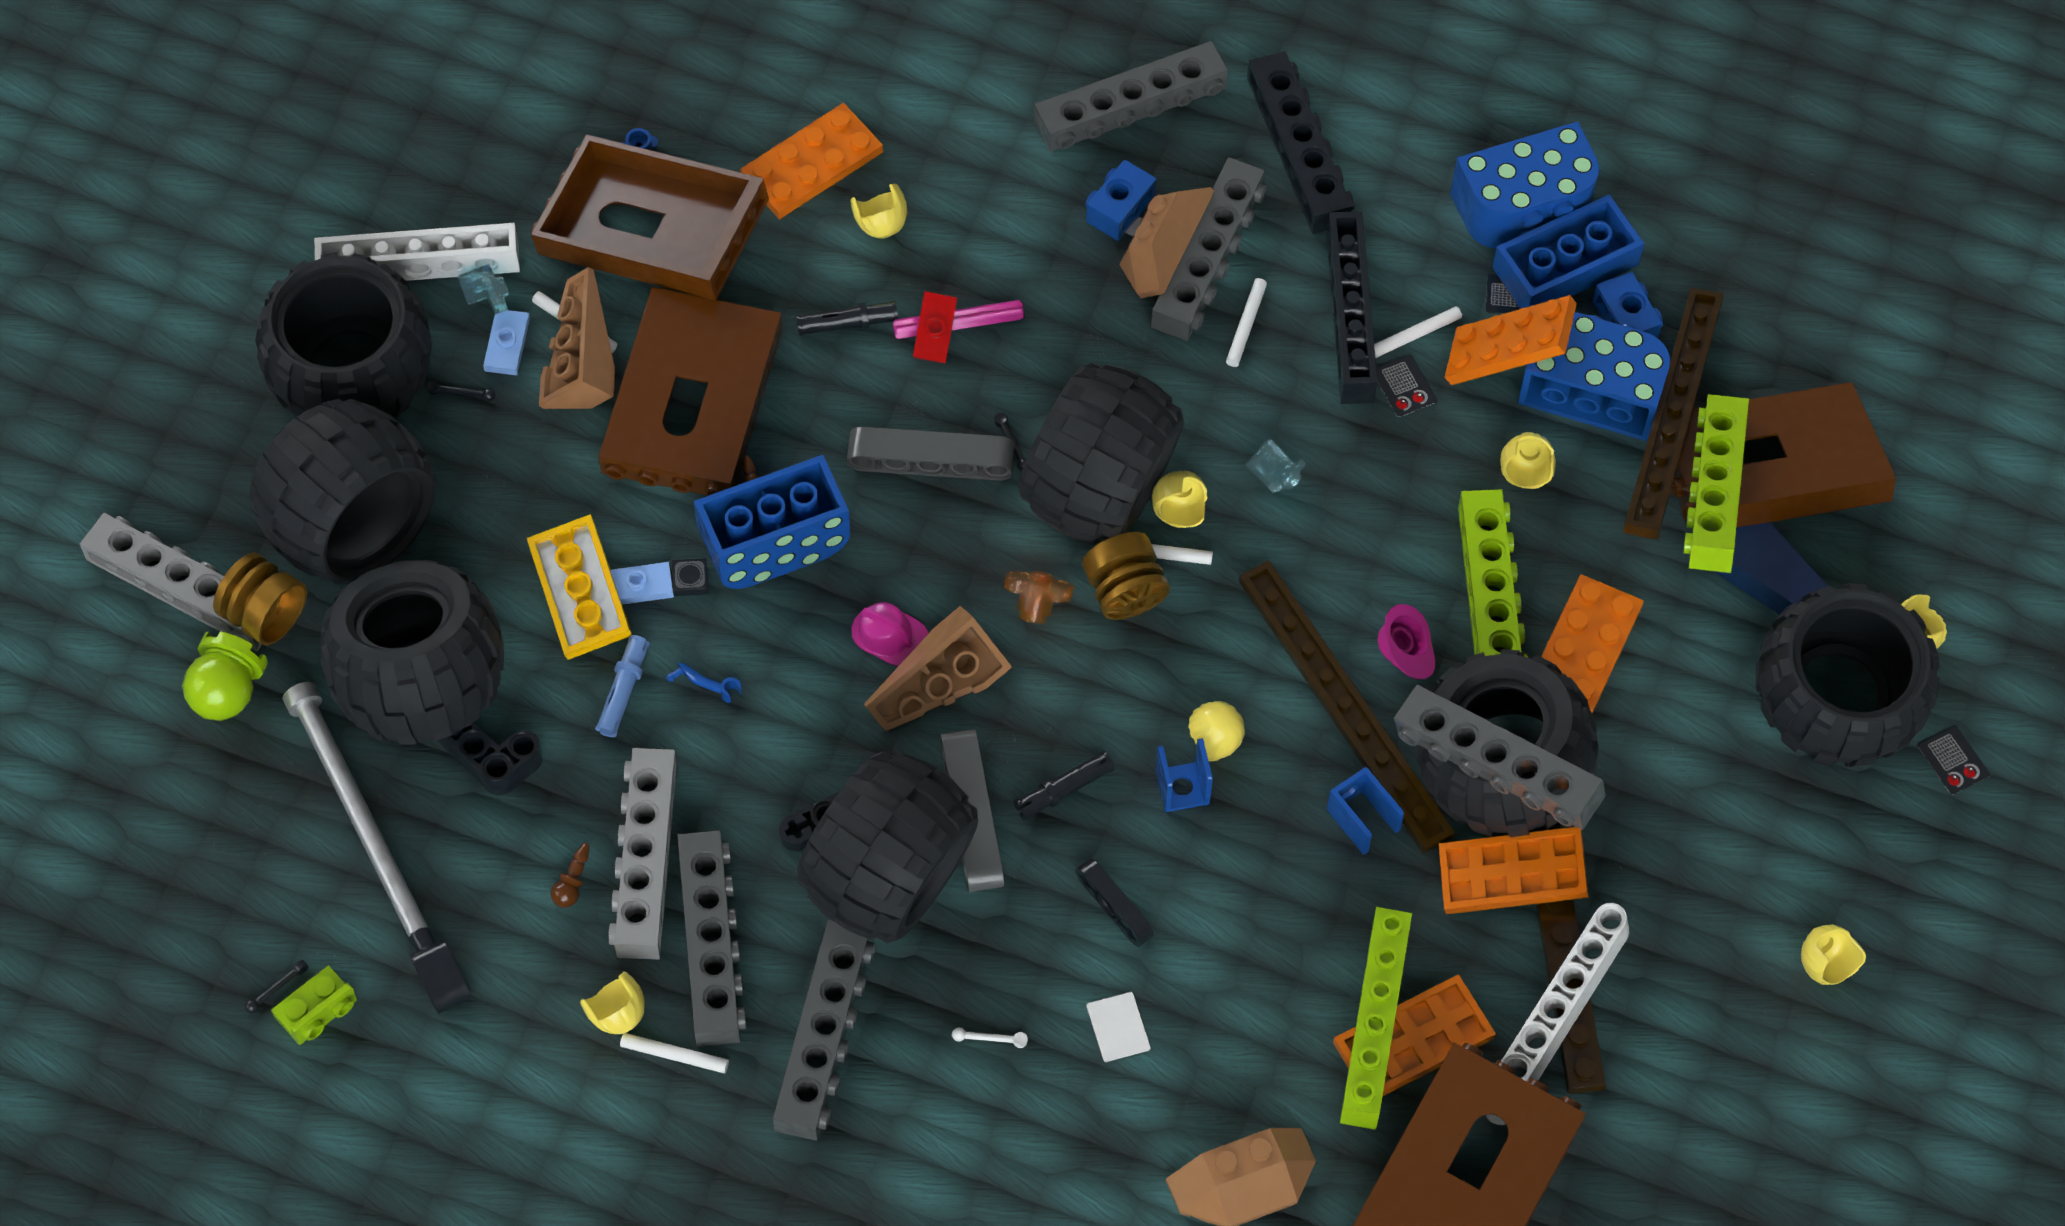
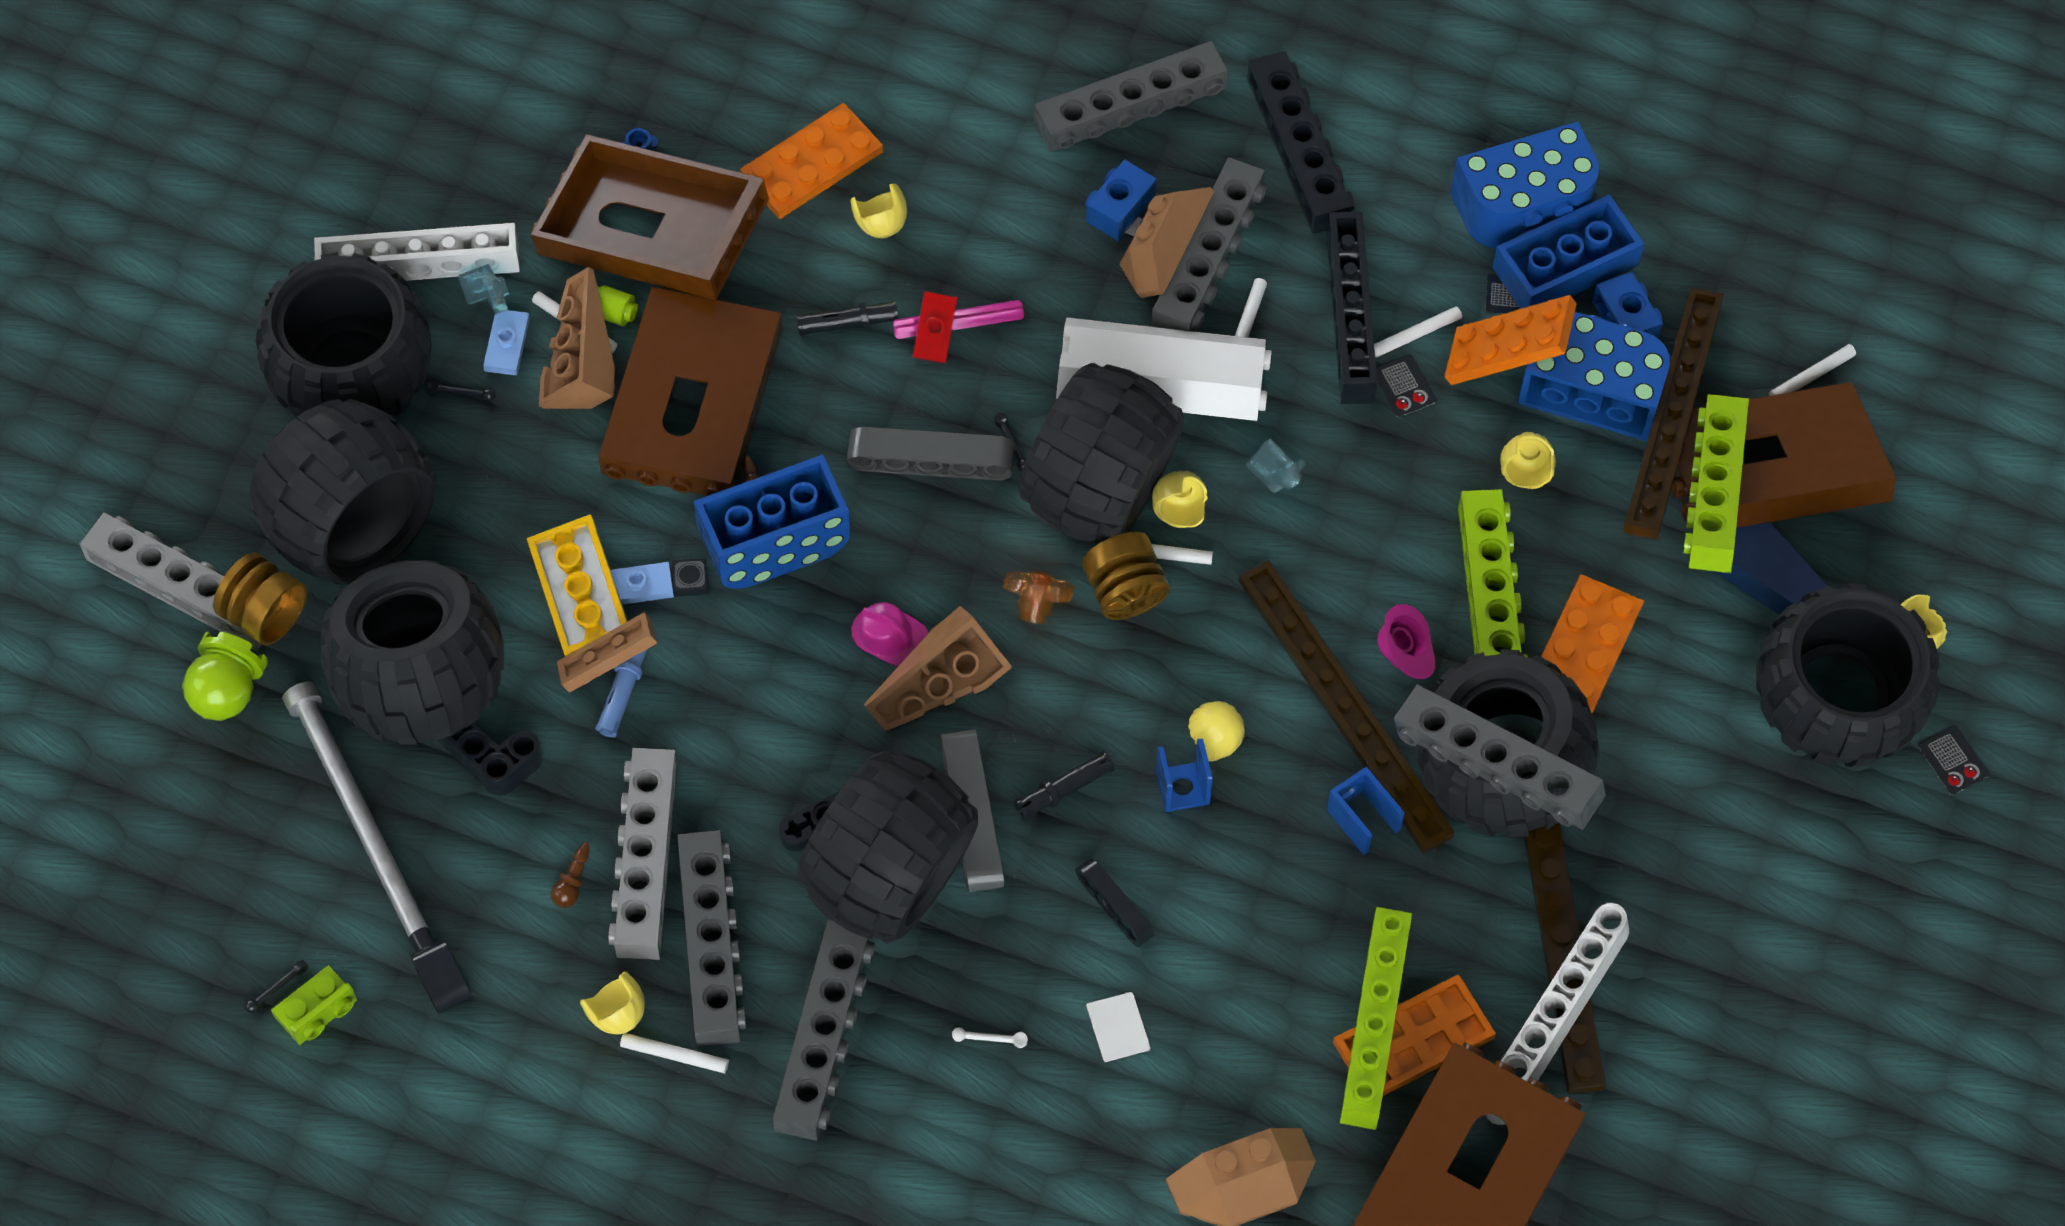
(606, 652): none -> medium nougat plate
(617, 305): none -> lime brick
(700, 680): blue piece -> none
(1196, 369): none -> white panel
(1513, 870): orange plate -> none
(1815, 371): none -> white bar
(1831, 955): light yellow hair -> none

